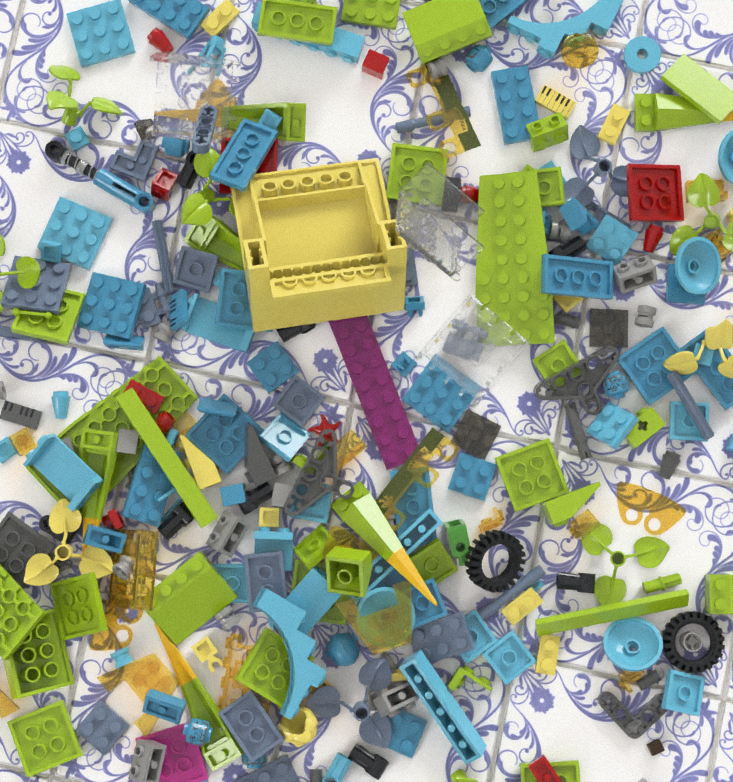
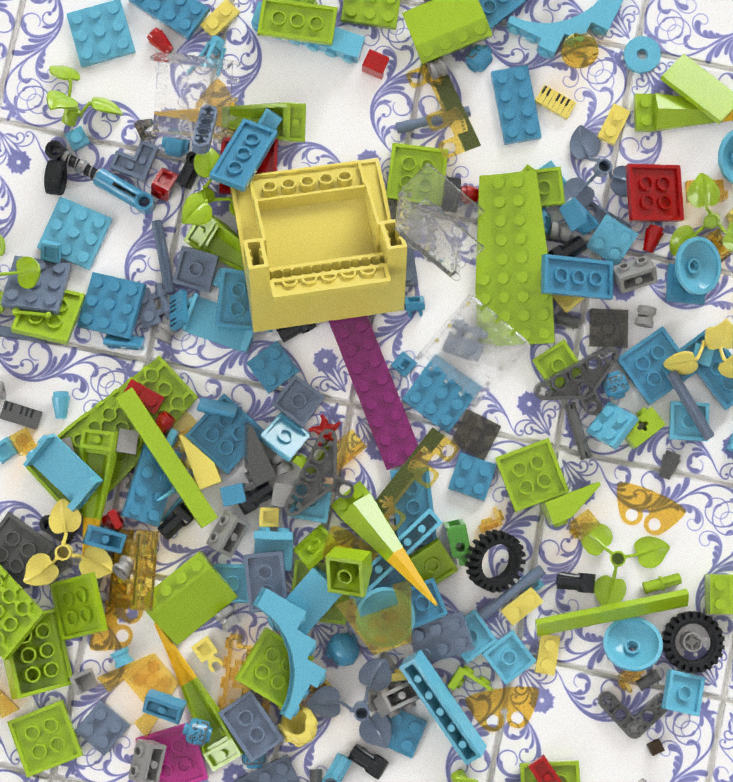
(55, 177): none -> black tyre
(84, 681): none -> light grey panel
(492, 702): none -> clear yellow piece
(547, 132): lime bracket -> none

